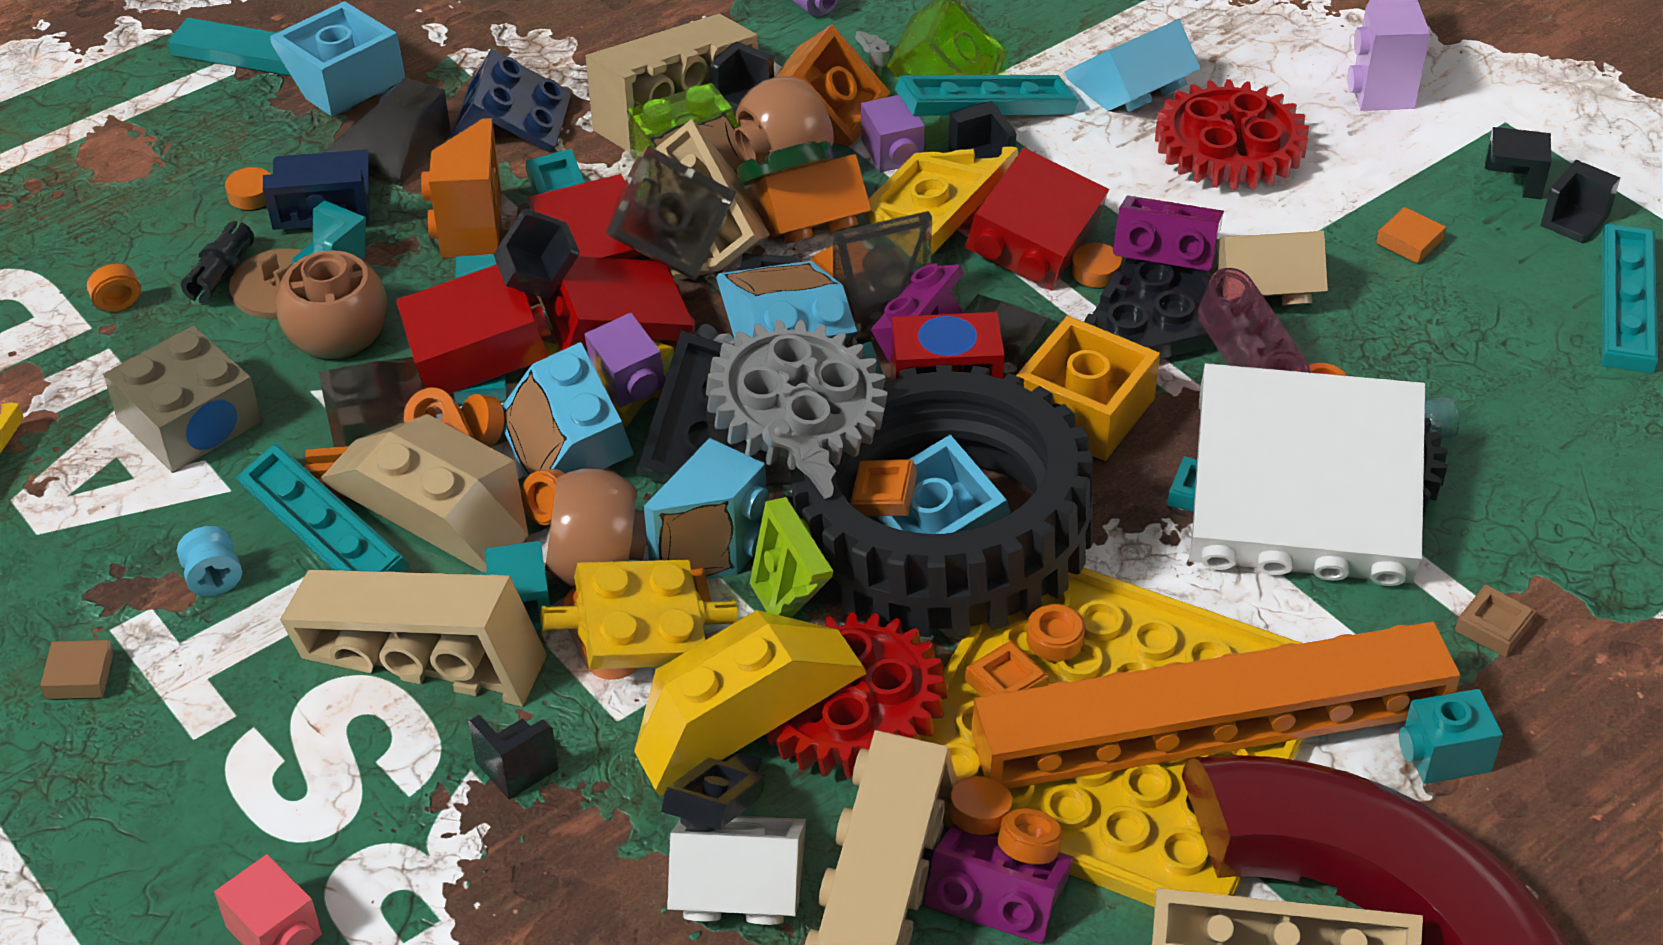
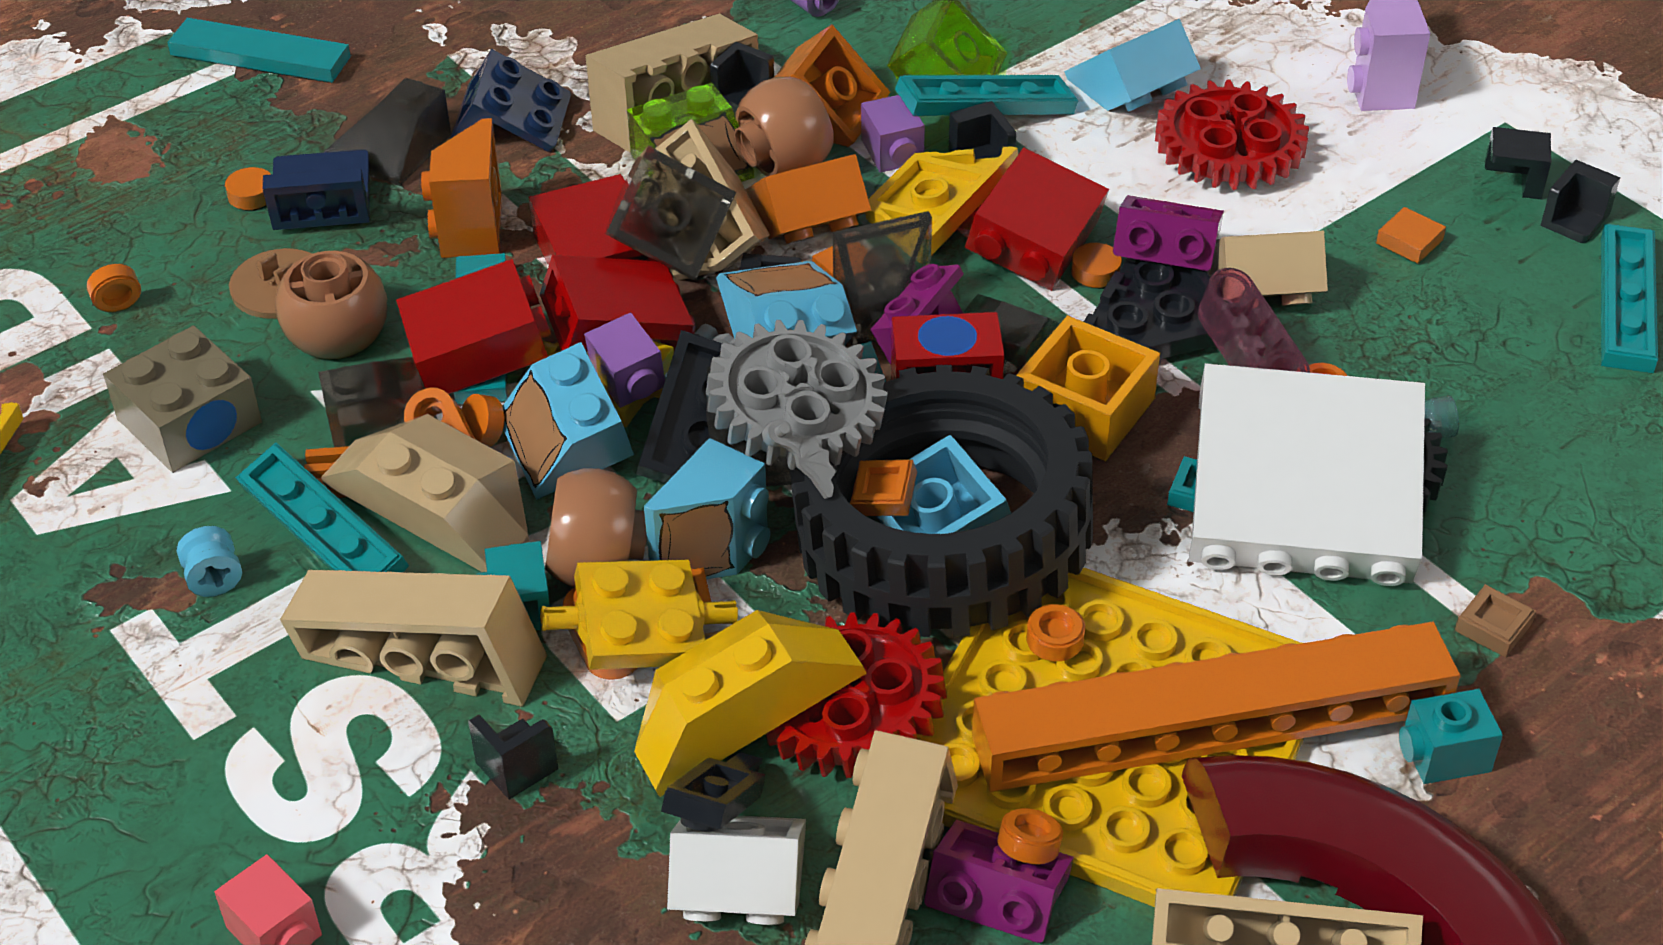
(77, 669): medium nougat tile -> none
(217, 261): black pin -> none
(336, 230): teal panel -> none
(340, 57): medium azure slope -> none
(536, 253): black panel -> none
(539, 495): orange tile -> none
(553, 171): teal tile -> none
(785, 160): dark green tile -> none
(786, 561): lime wing -> none
(876, 48): light grey piece -> none
(979, 805): orange tile -> none
(1005, 670): orange tile -> none

